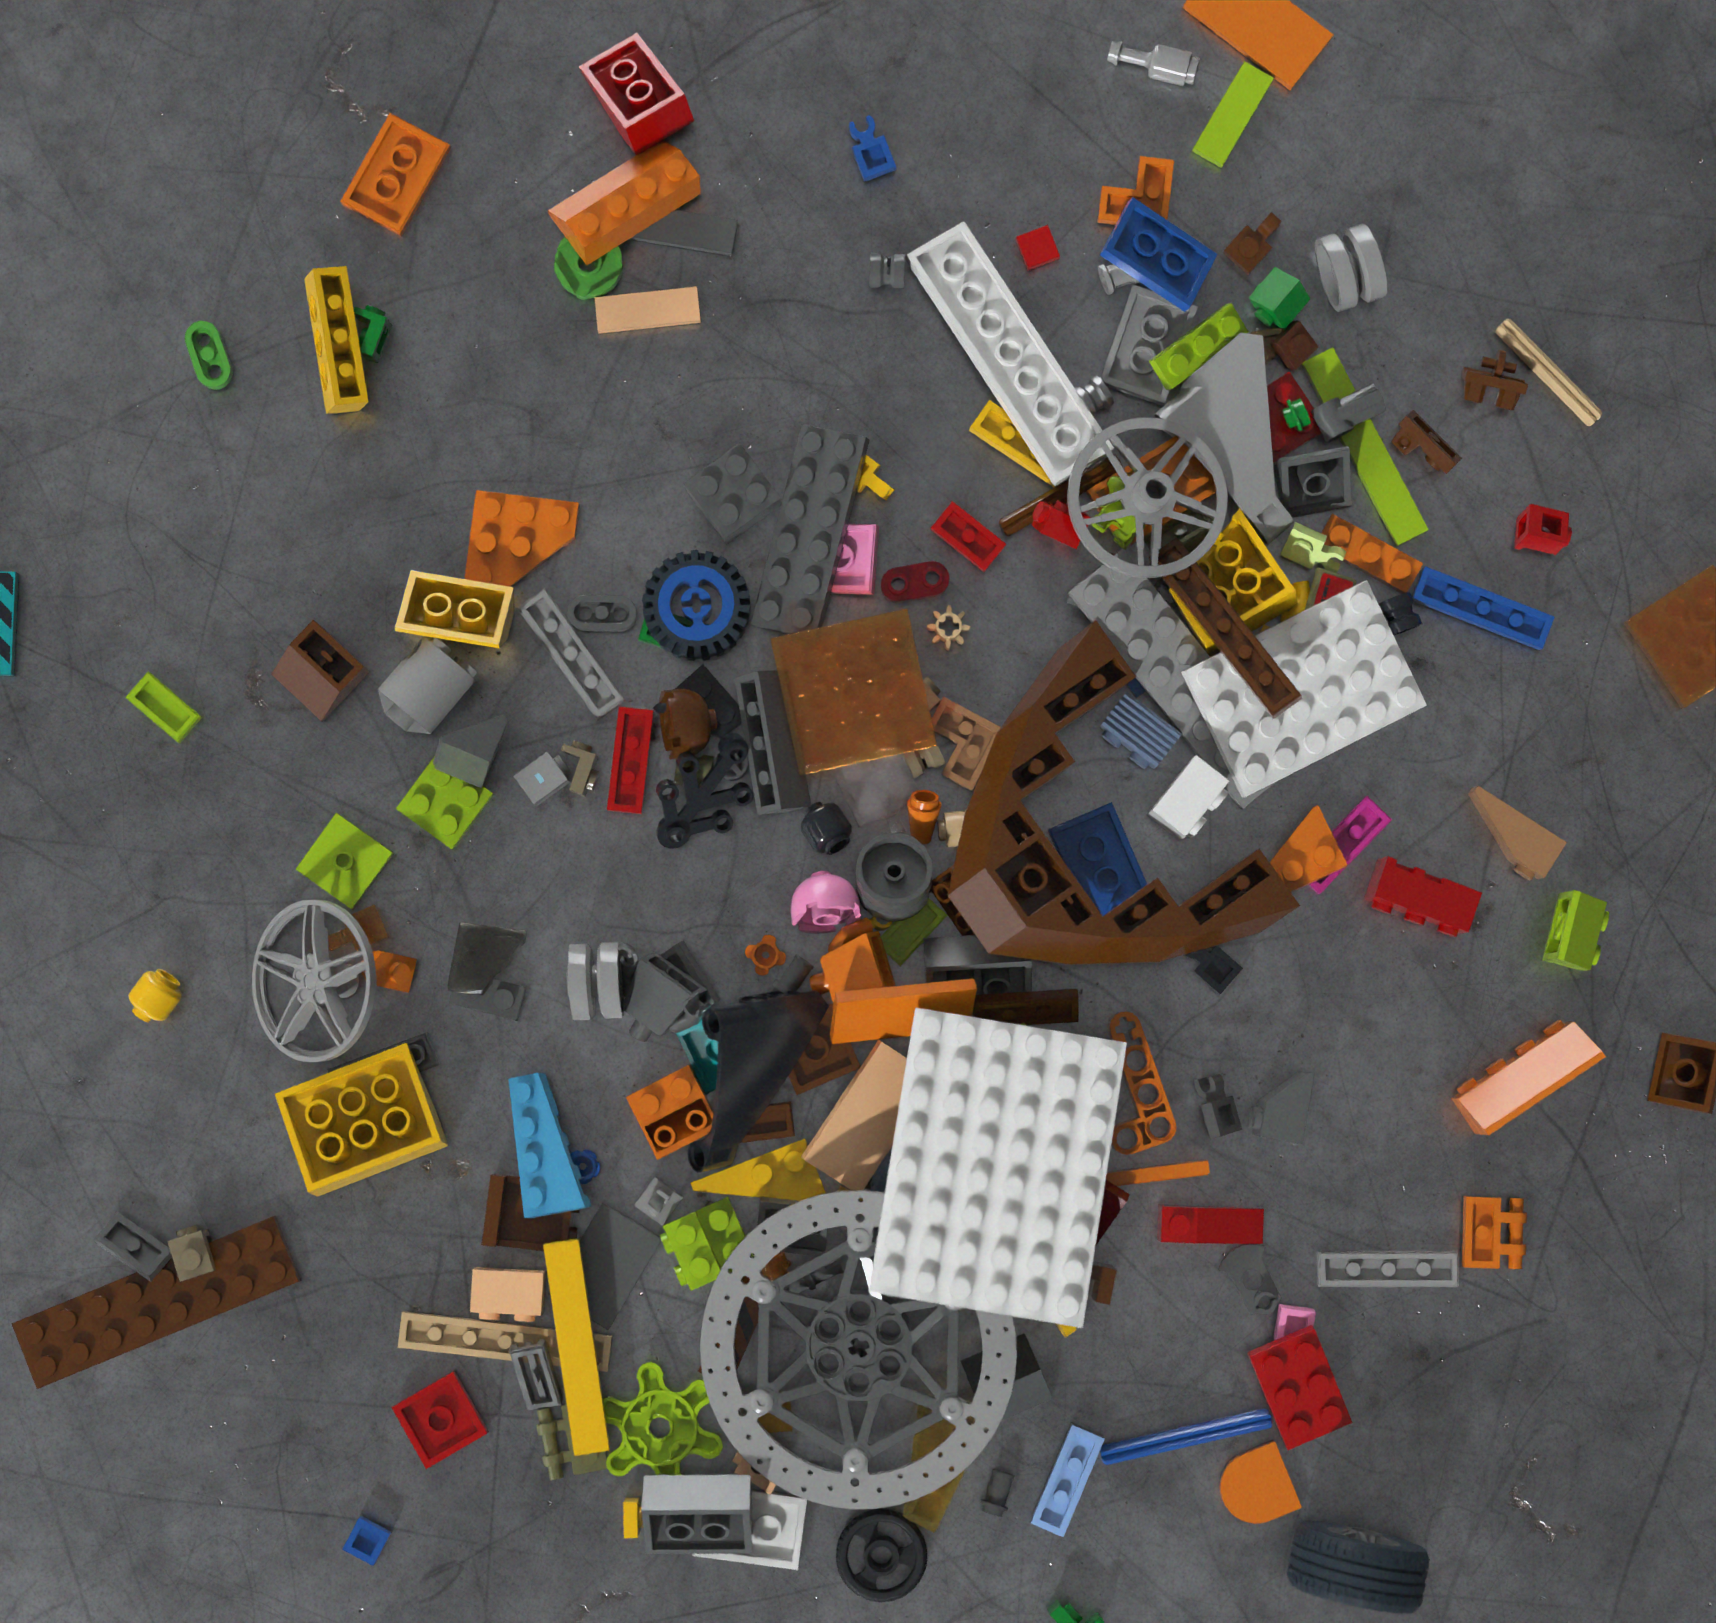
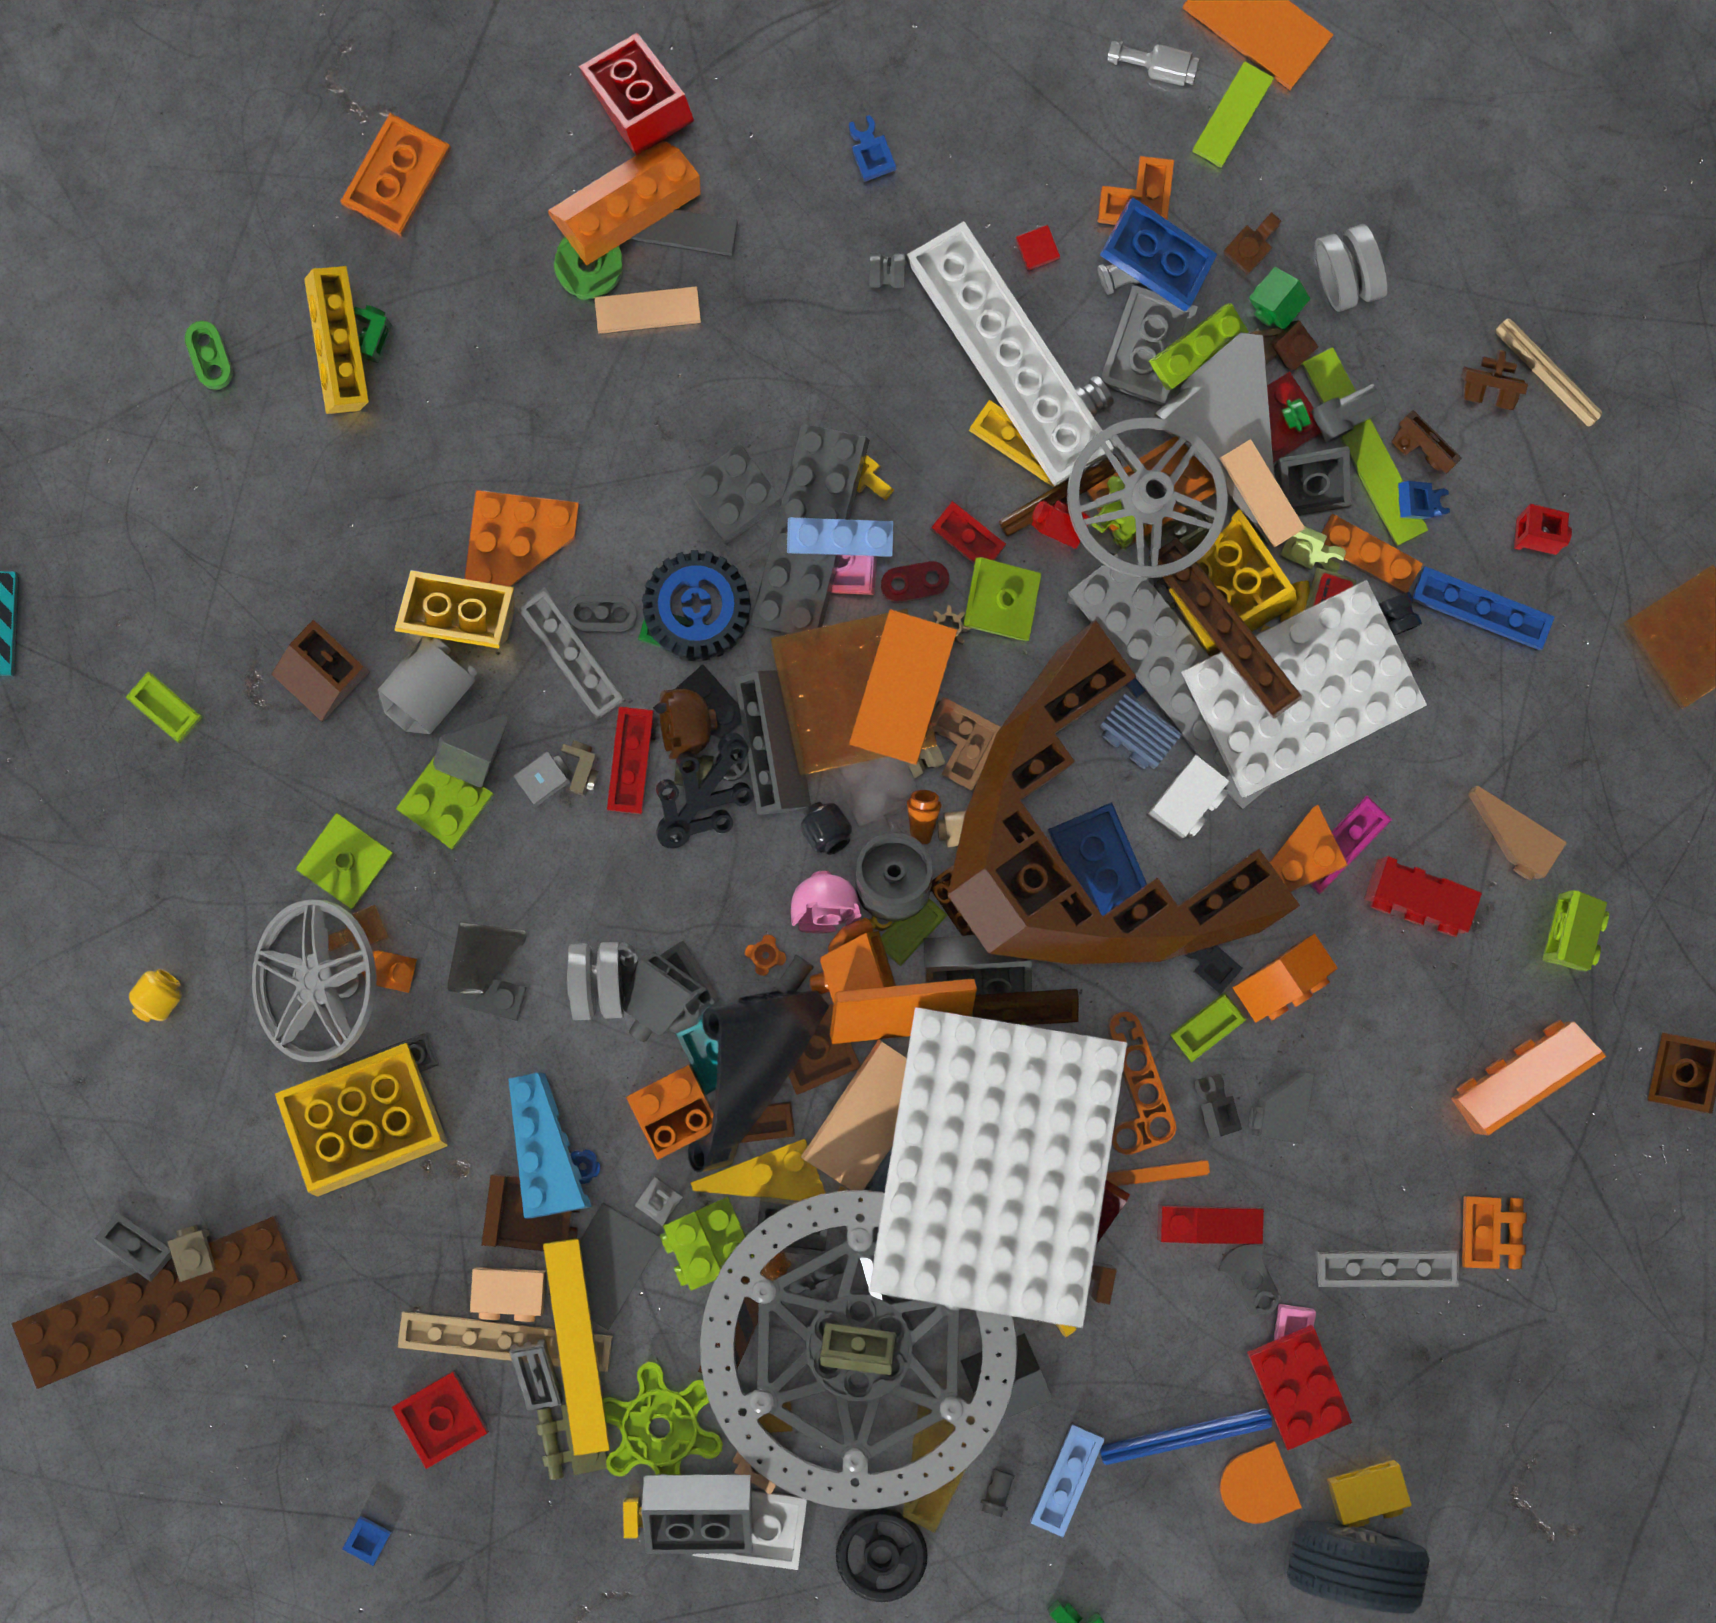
(840, 537): none -> light blue plate
(858, 1349): none -> olive slope
(903, 687): none -> orange tile
(1002, 599): none -> lime plate
(1207, 1027): none -> lime tile
(1262, 493): none -> light nougat tile
(1286, 980): none -> orange brick
(1369, 1493): none -> yellow brick
(1420, 501): none -> blue plate

